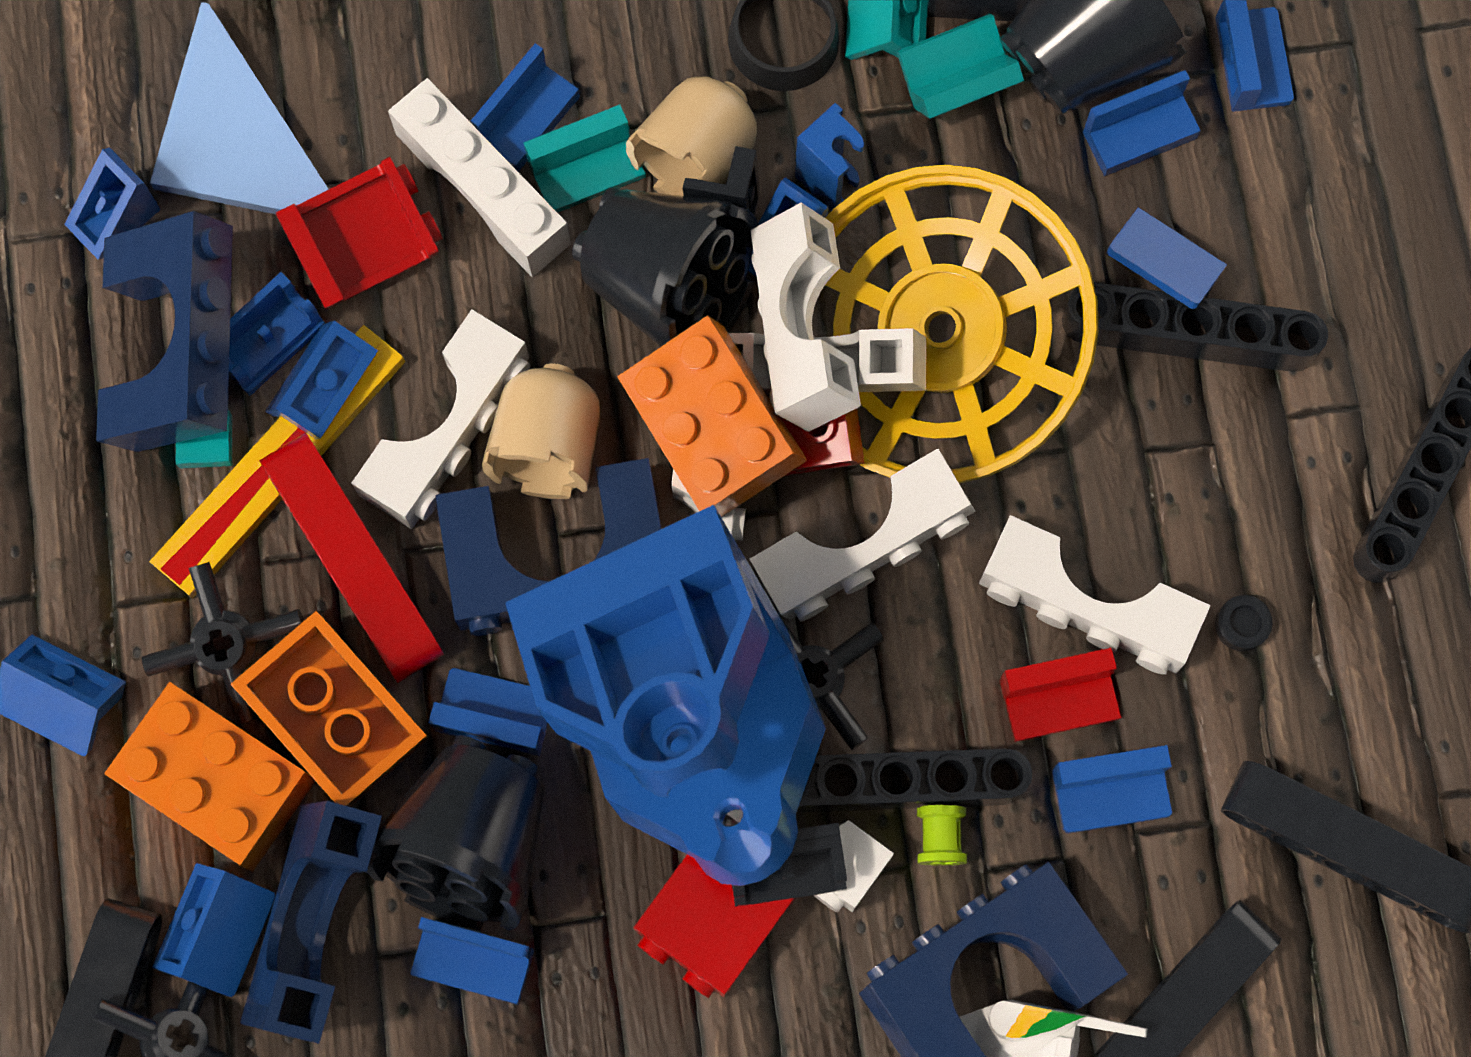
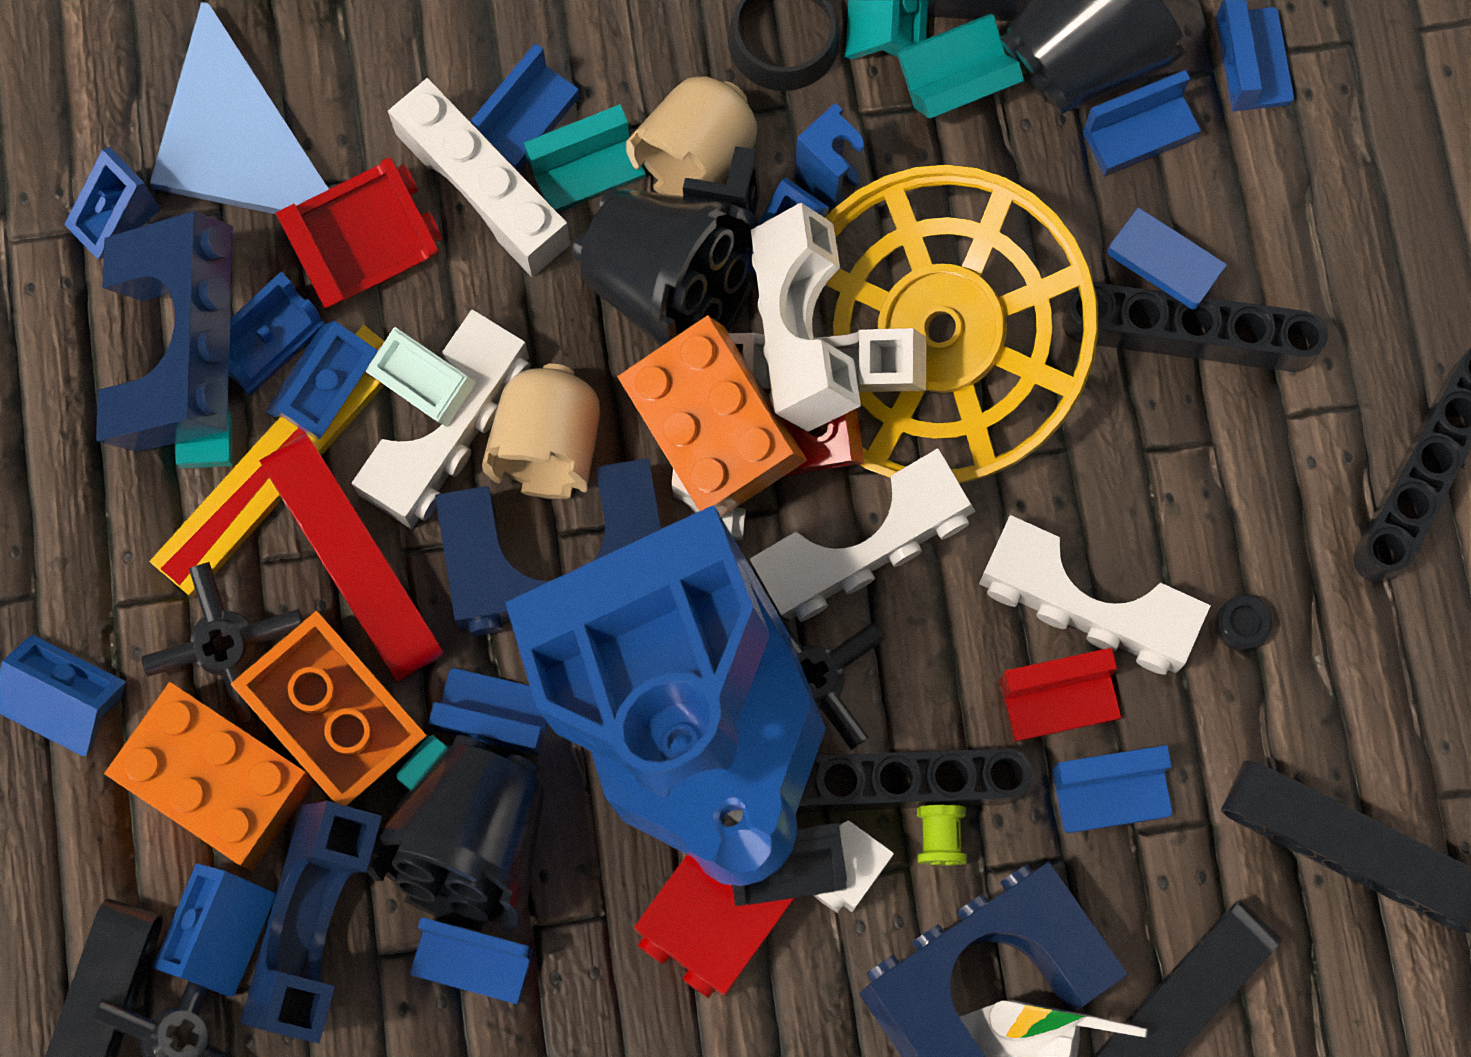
(420, 376): none -> light aqua tile
(420, 761): none -> teal tile

